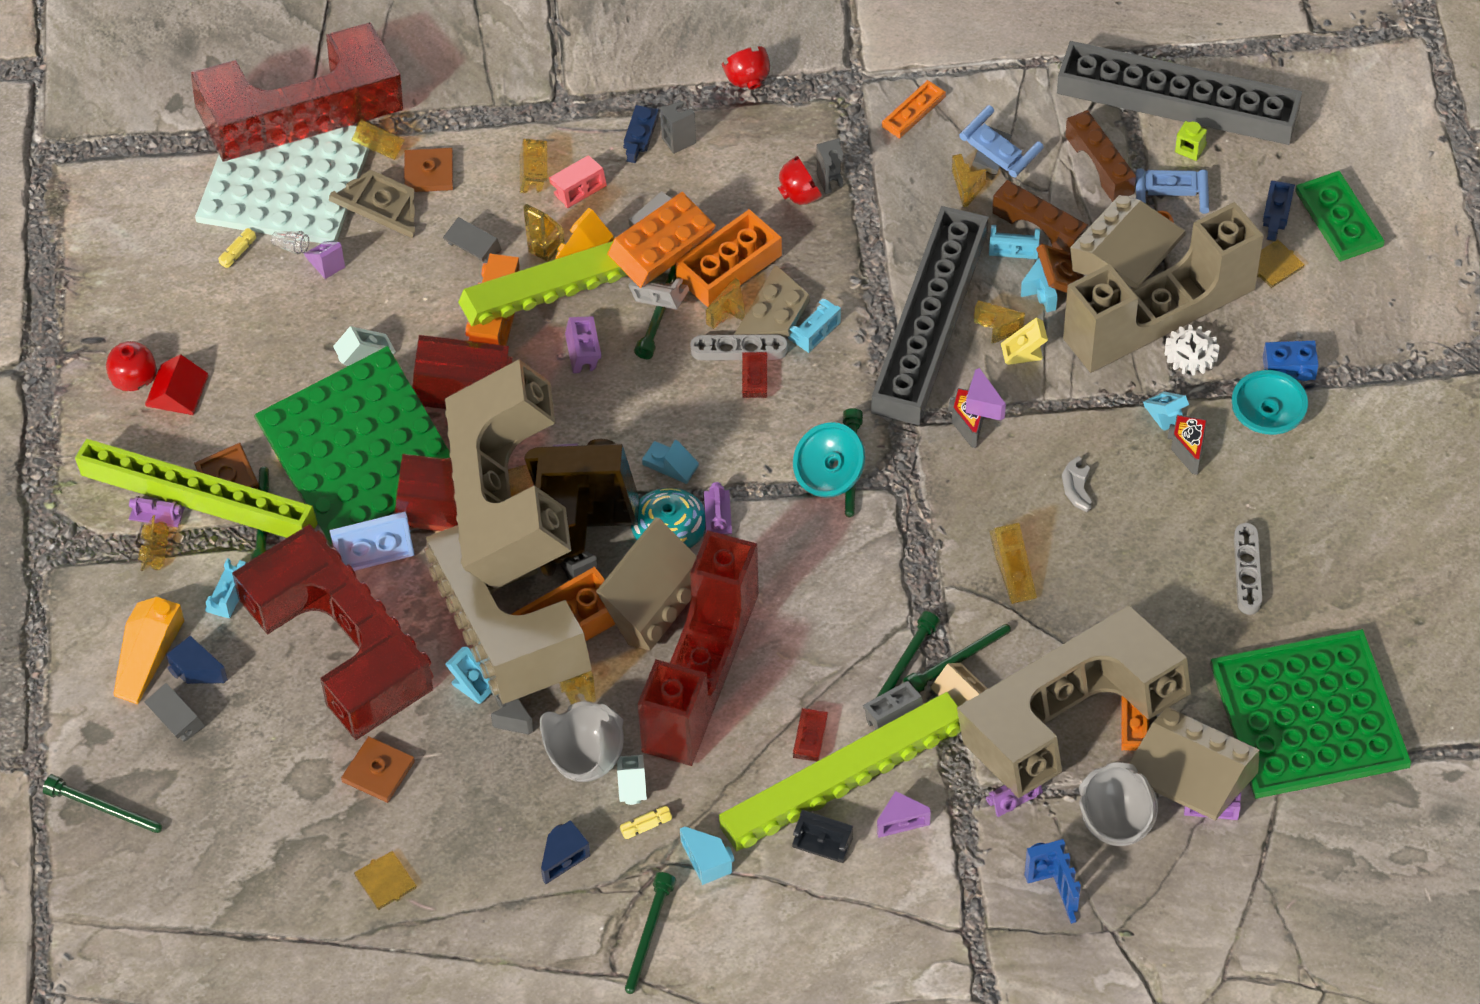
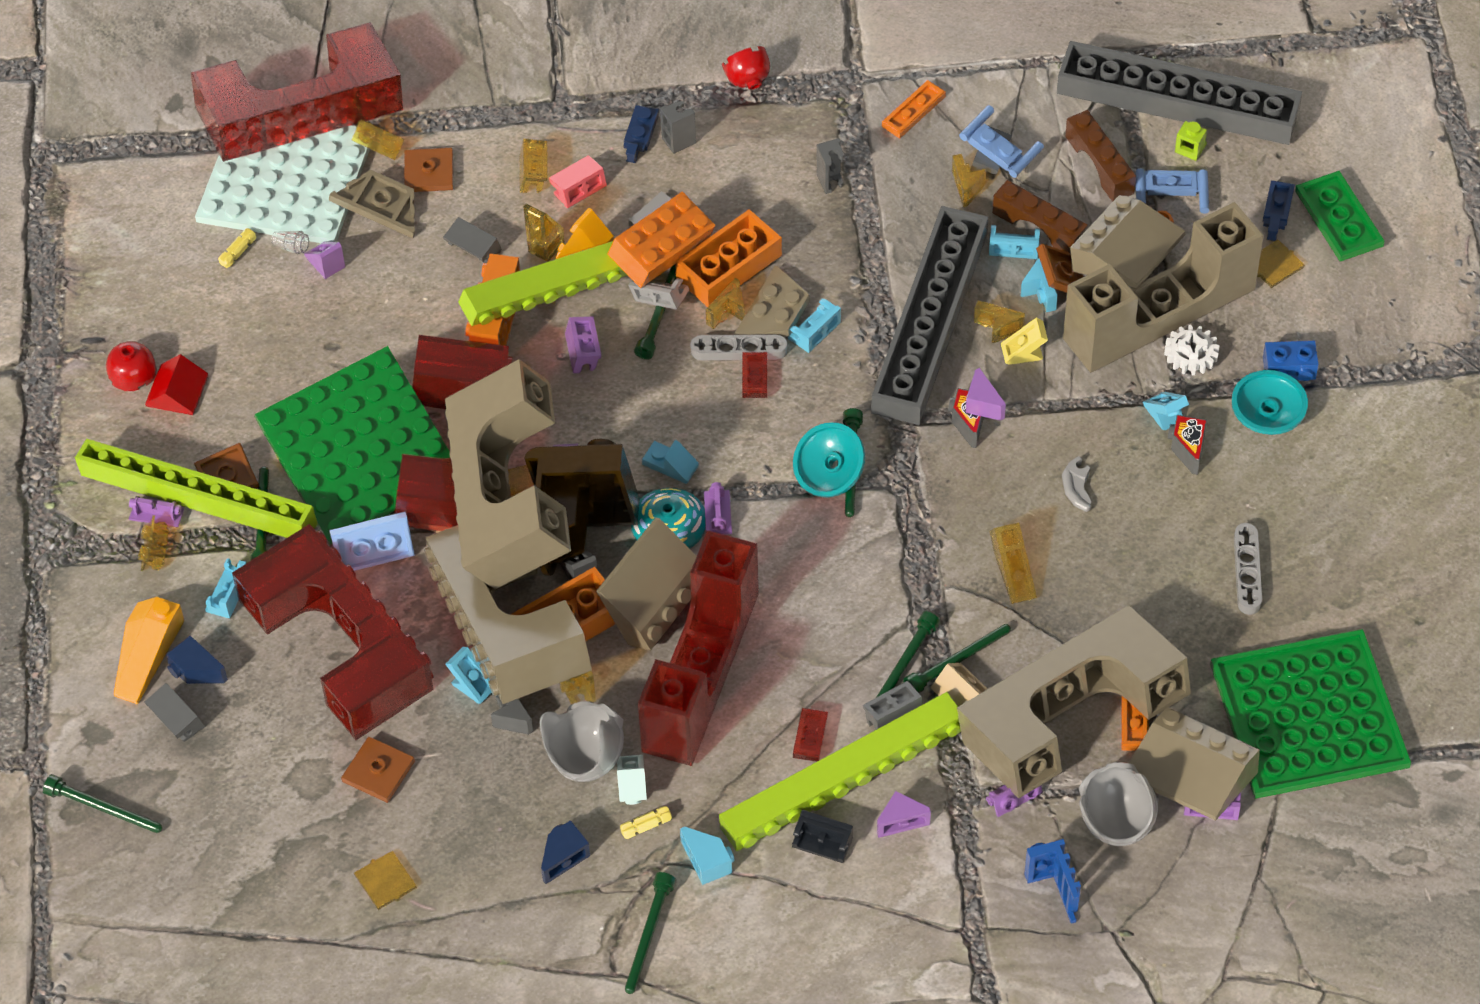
(360, 343): light aqua slope -> none
(797, 183): red cylinder -> none

